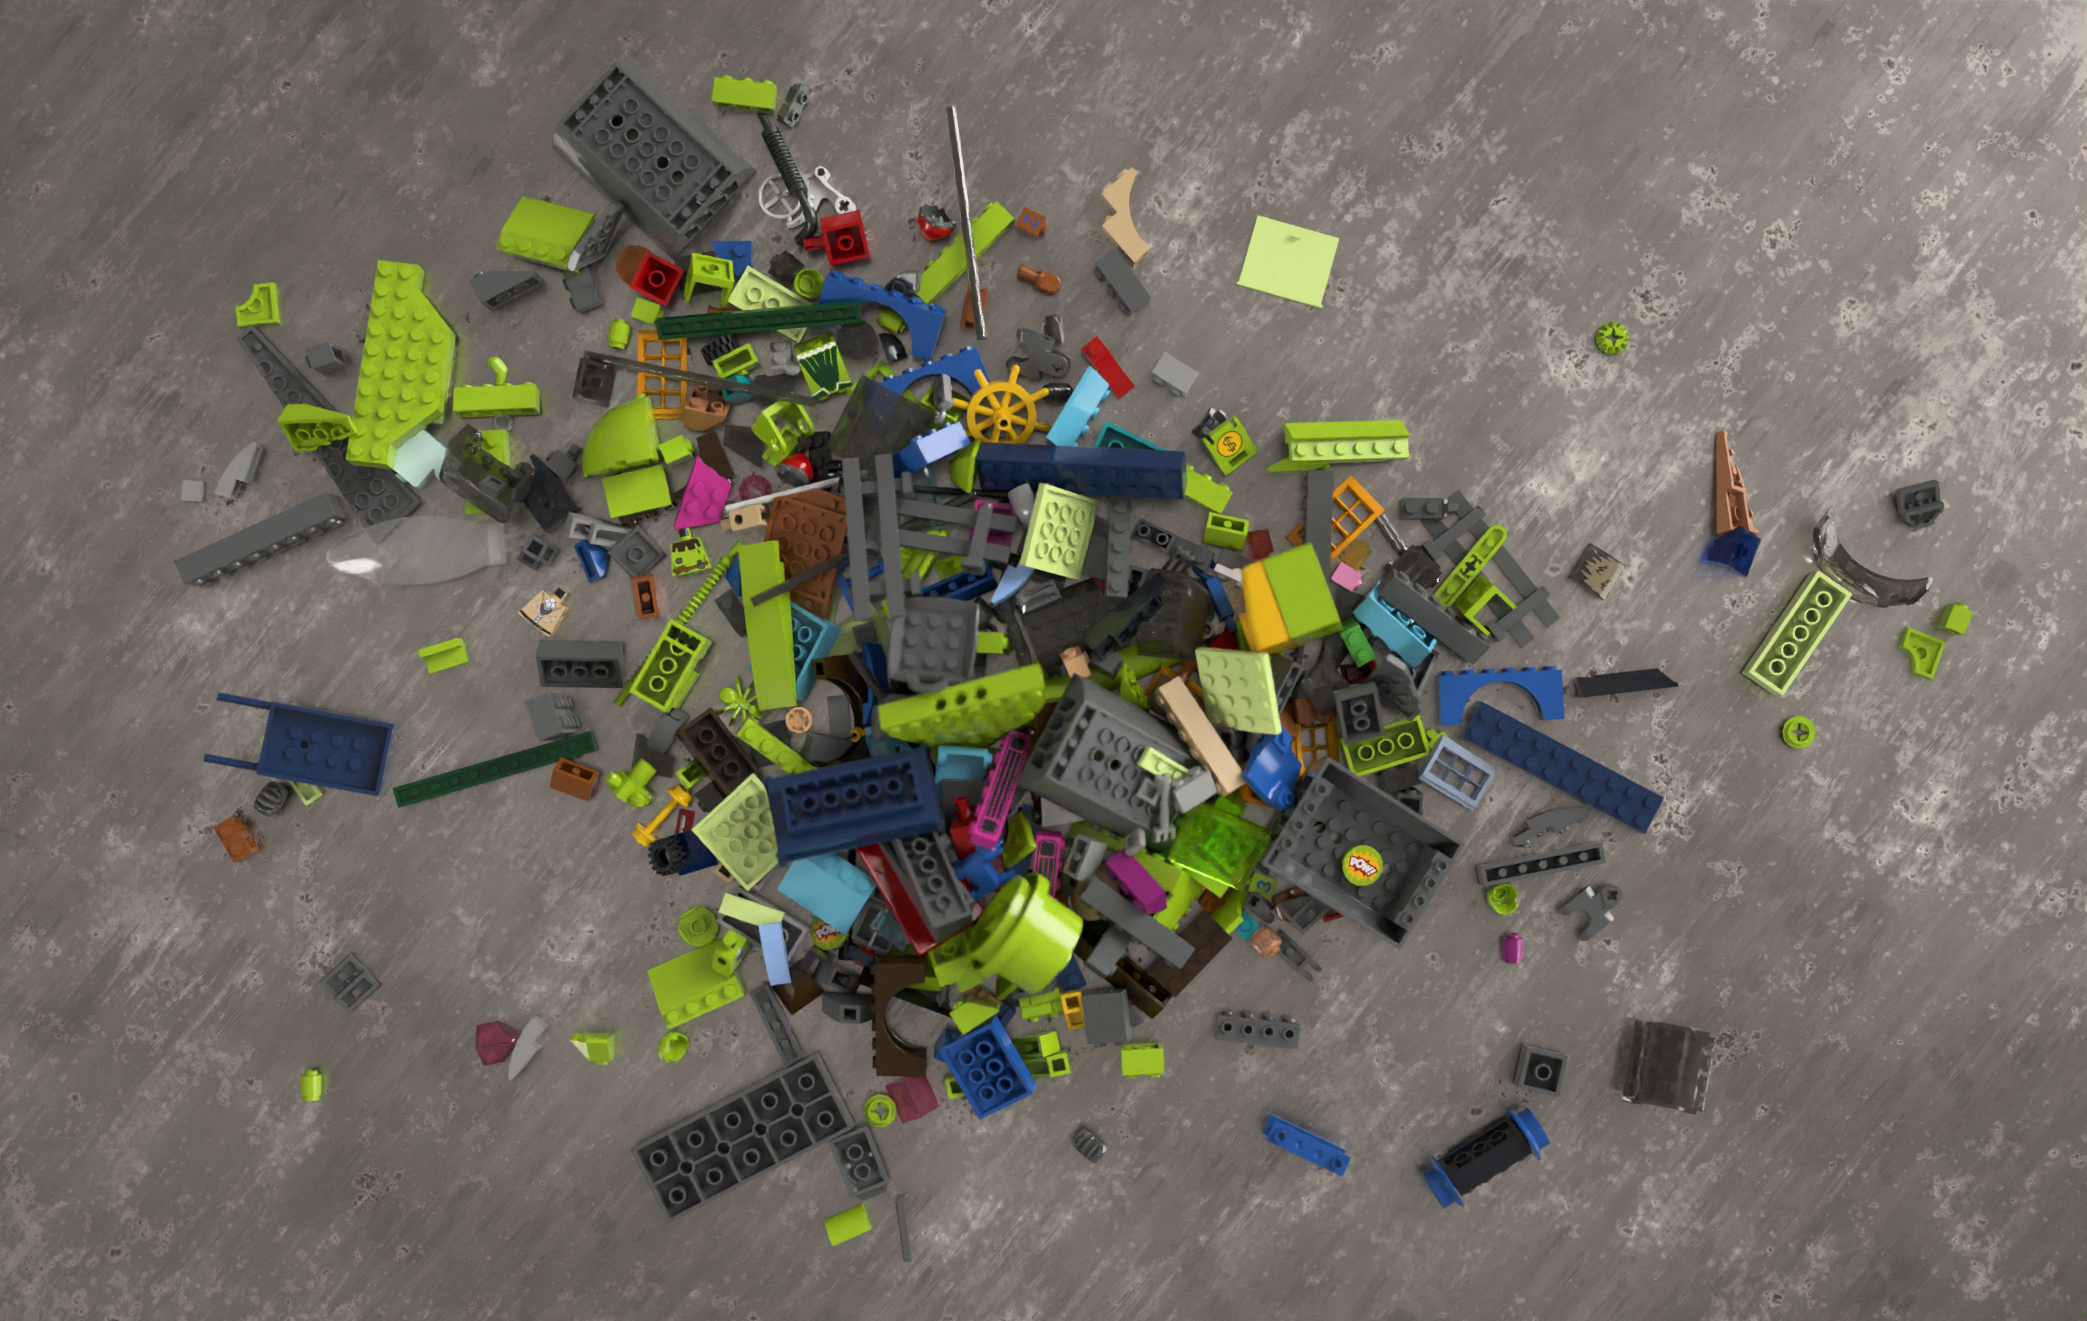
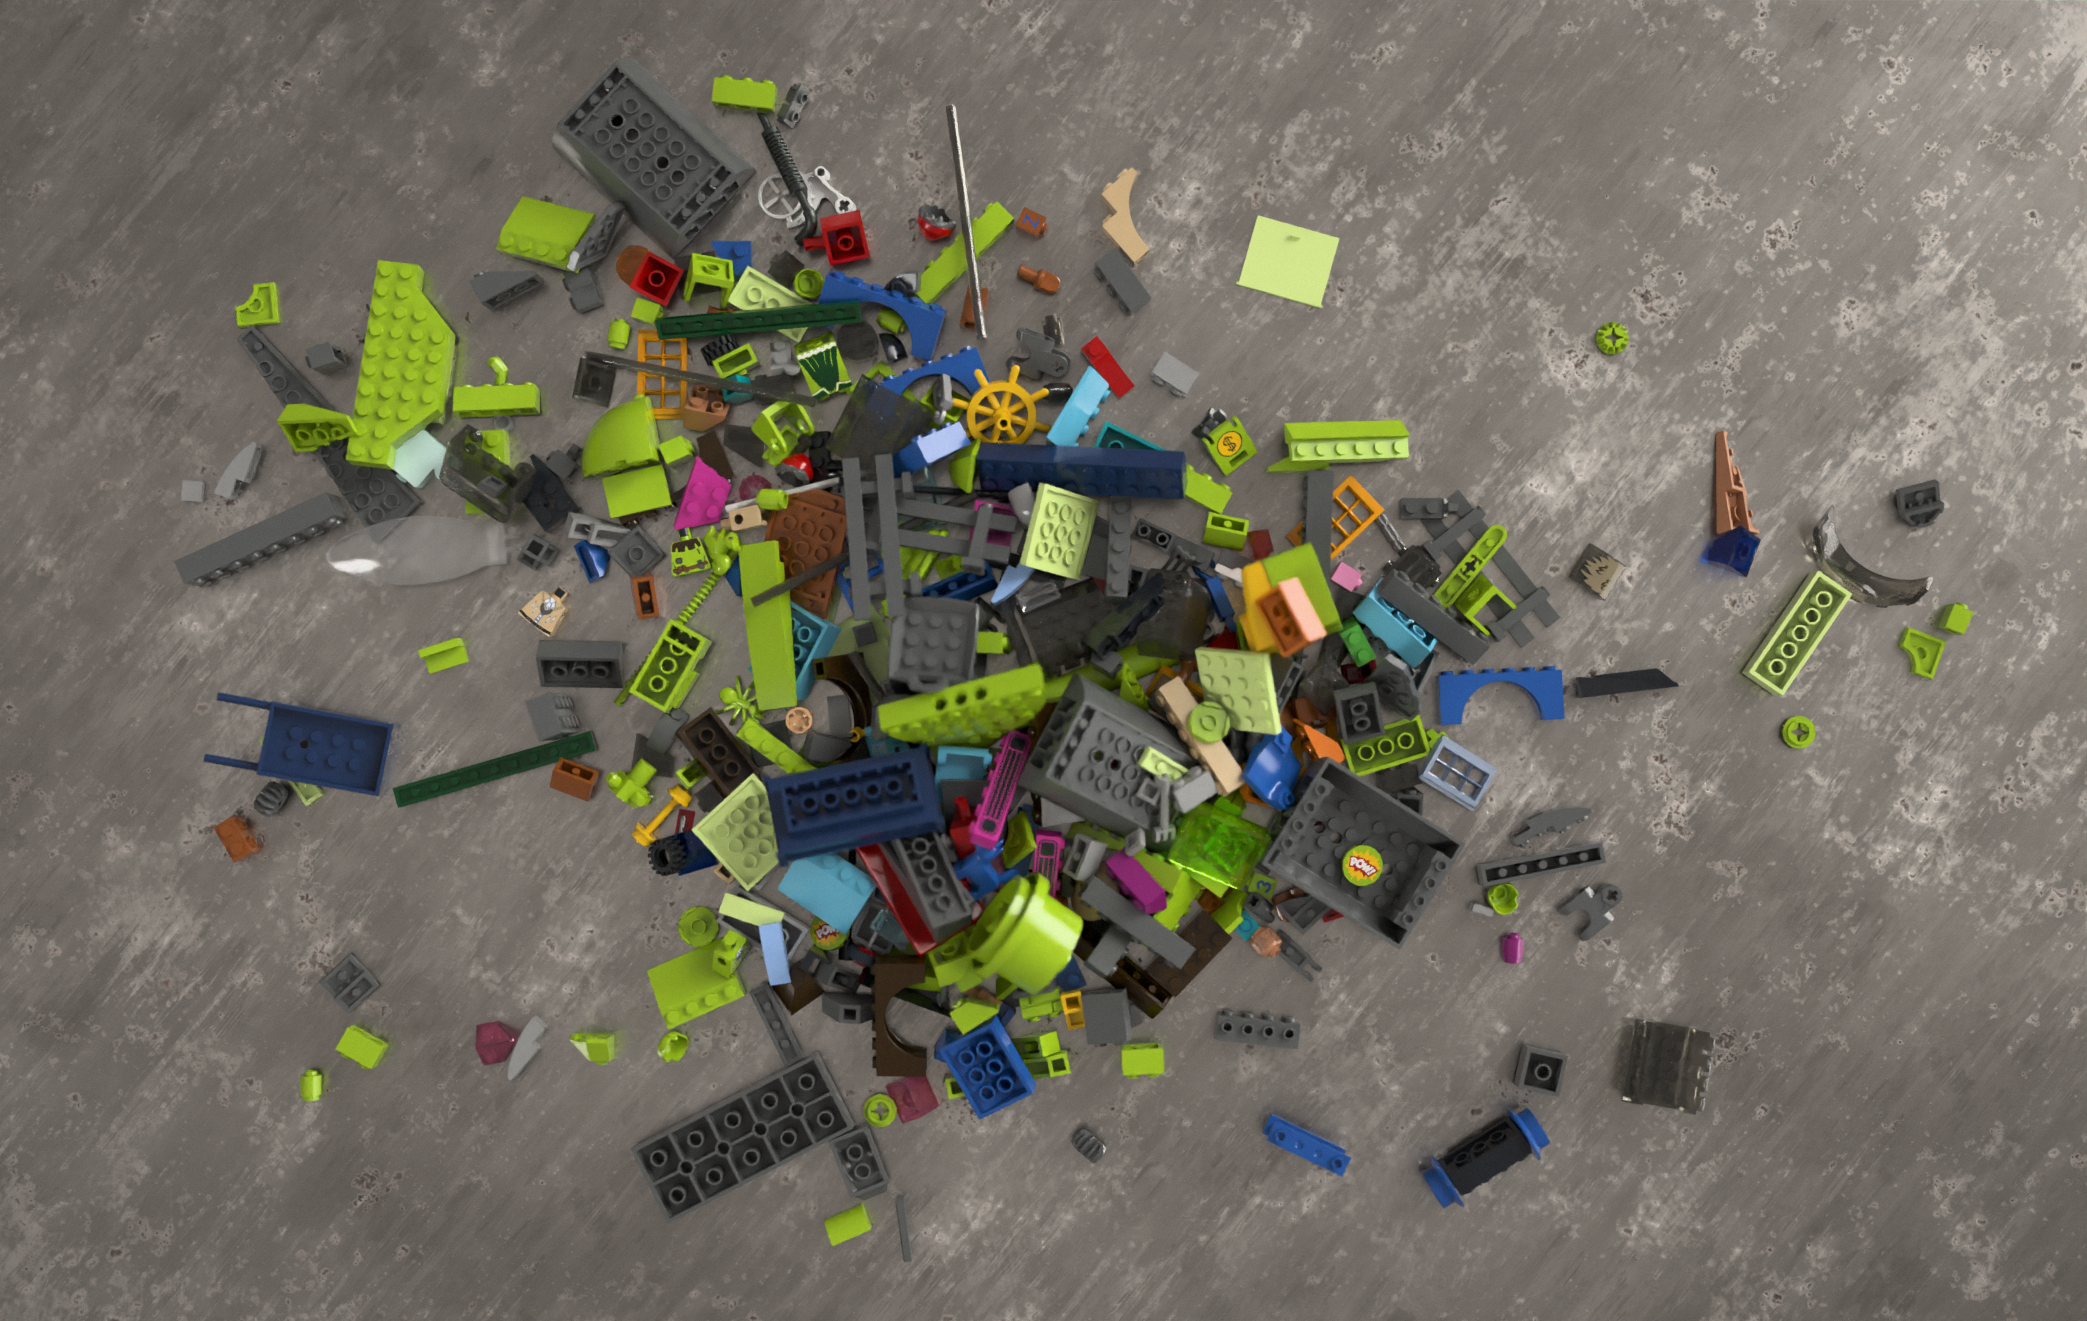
(361, 1047): none -> lime brick
(718, 545): none -> lime animal
(733, 611): dark grey hinge -> none
(772, 499): none -> lime brick
(874, 655): blue slope -> none
(1076, 662): light nougat brick -> none
(1208, 722): none -> lime tile
(1290, 617): none -> orange slope
(1318, 744): none -> orange slope
(1356, 554): clear yellow brick -> none
(1482, 909): none -> light grey tile
(1561, 767): dark blue brick -> none

